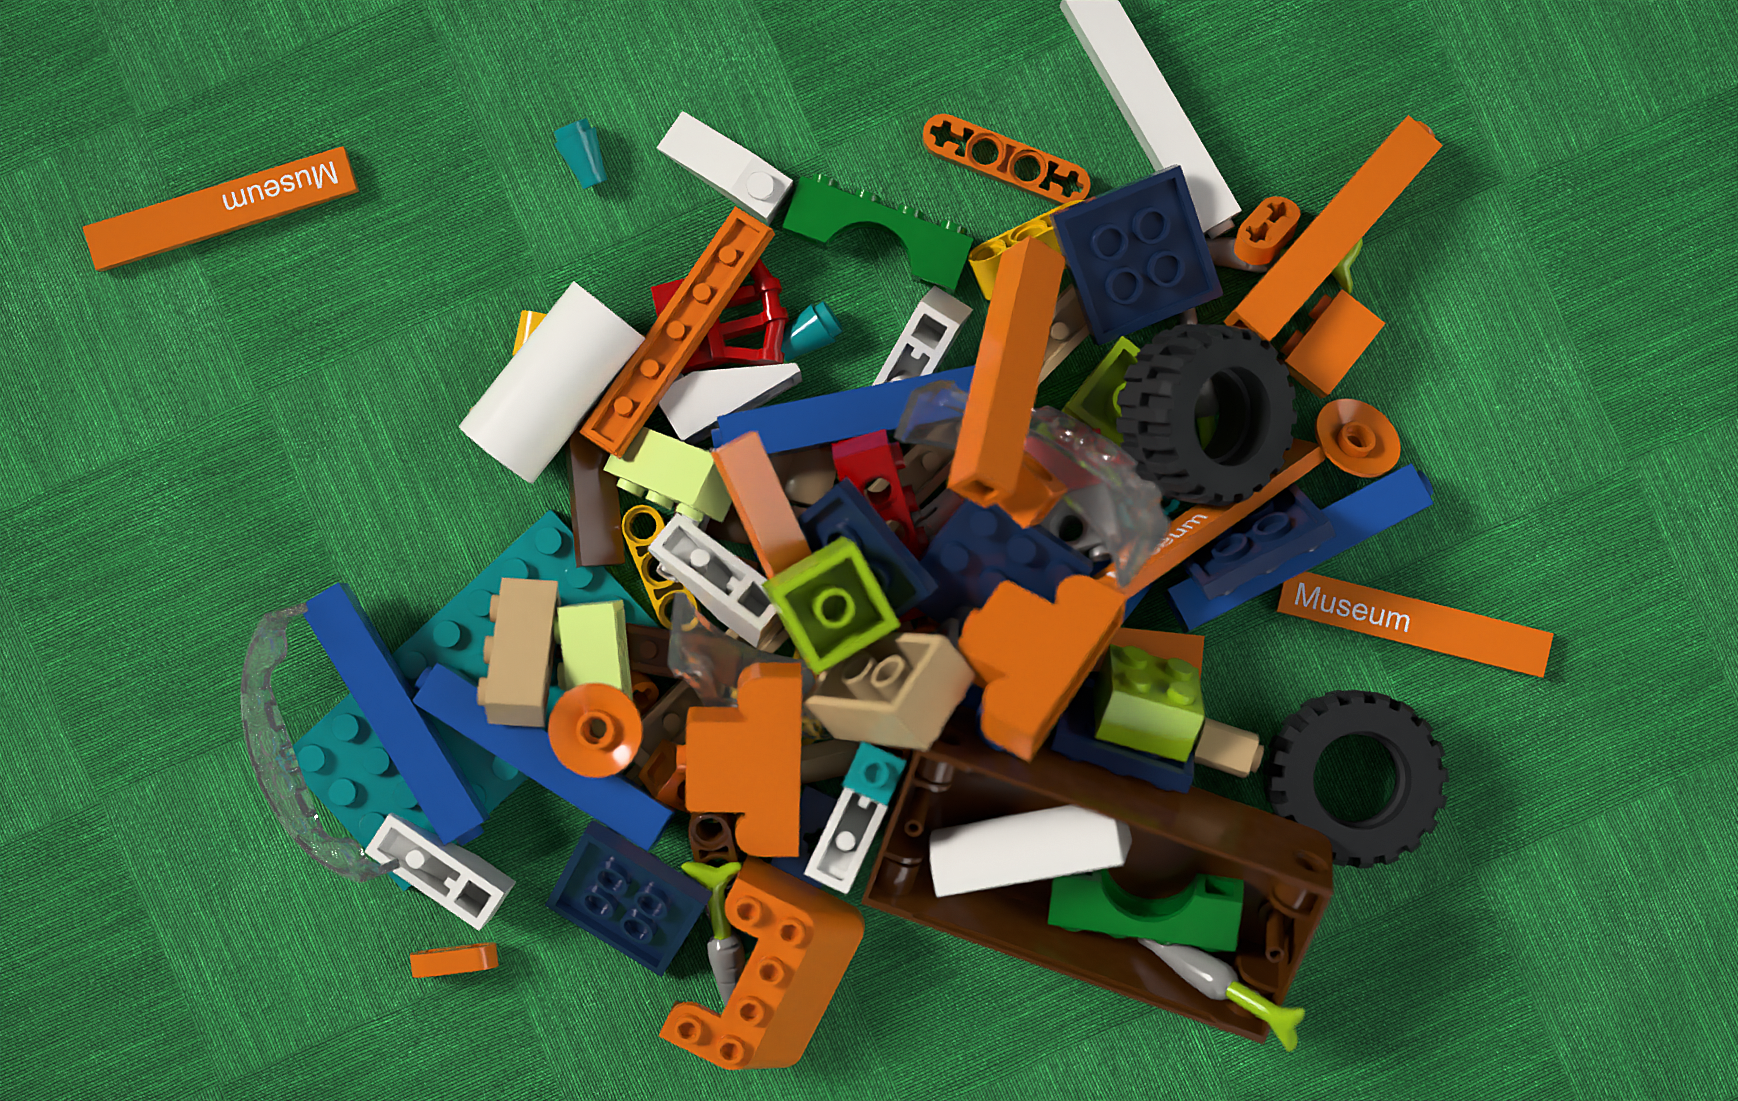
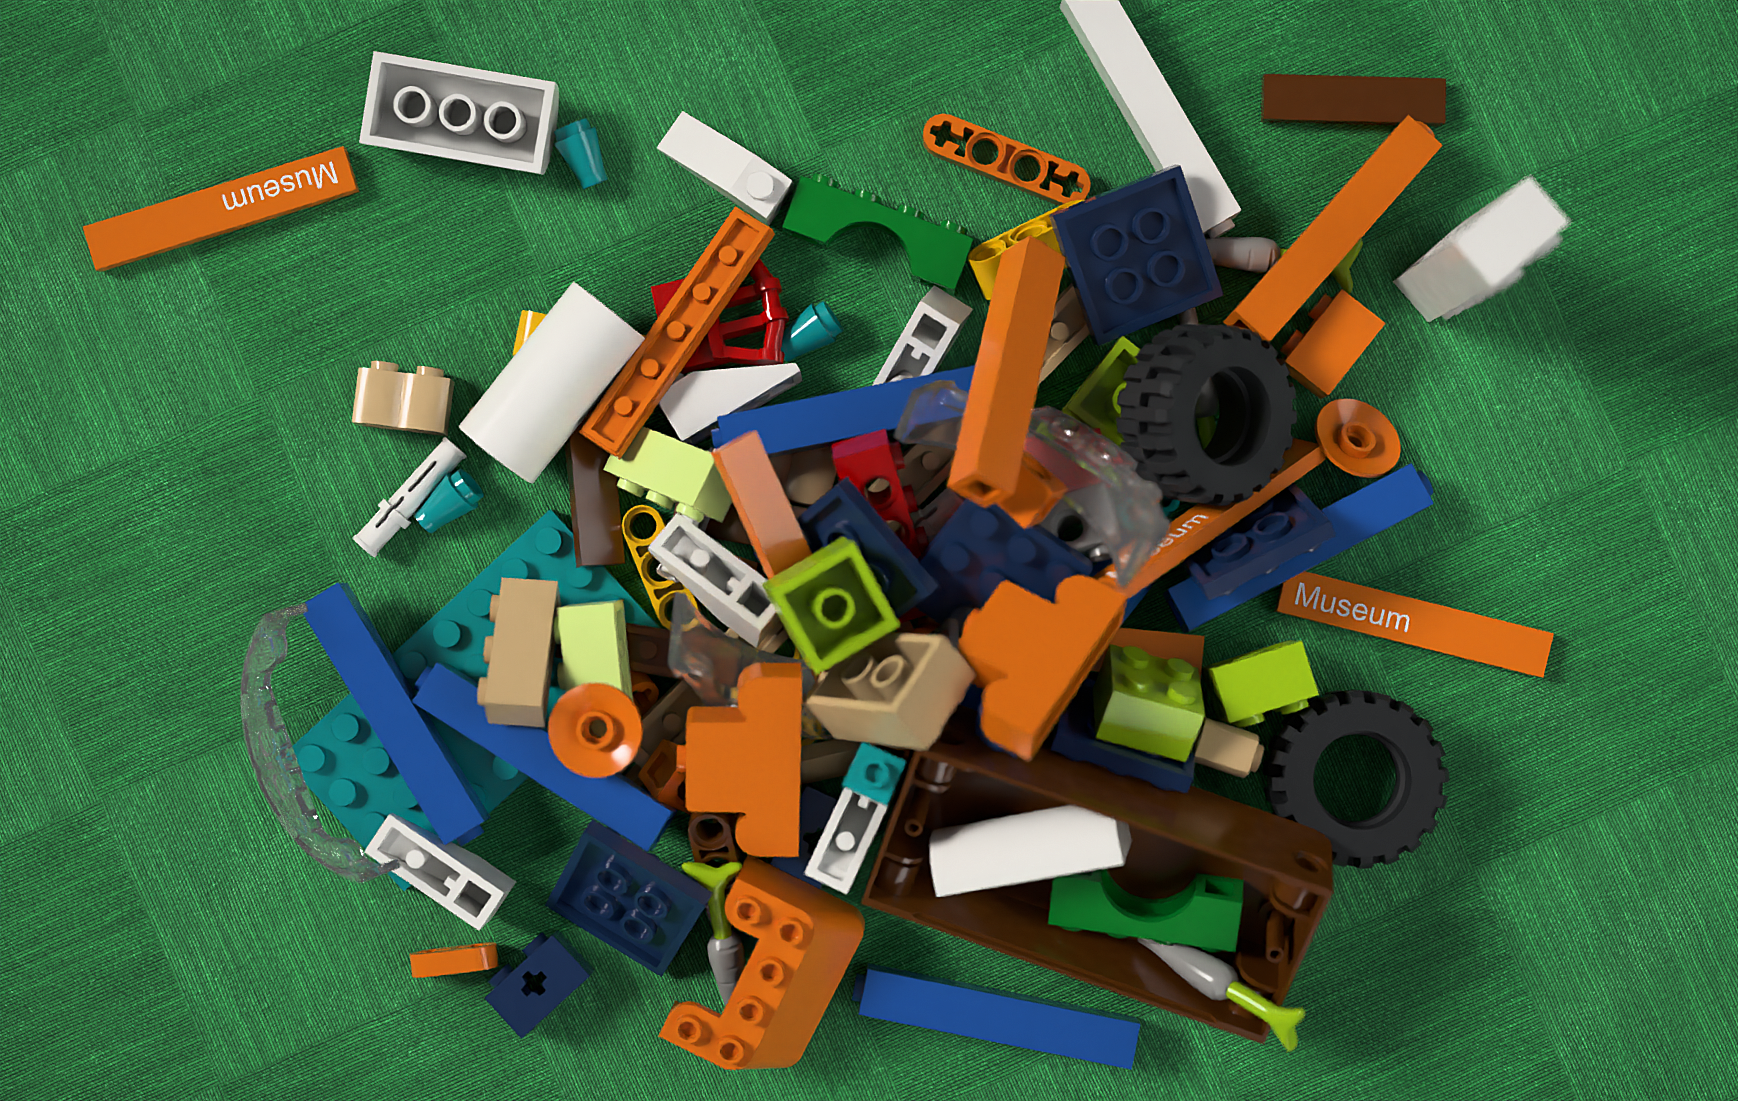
(403, 400): none -> tan brick
(409, 497): none -> white pin
(450, 500): none -> teal cone
(460, 113): none -> white brick
(526, 1007): none -> dark blue brick
(997, 1015): none -> blue brick
(1260, 225): orange beam -> none
(1260, 681): none -> lime brick
(1352, 99): none -> reddish brown tile
(1483, 253): none -> white brick

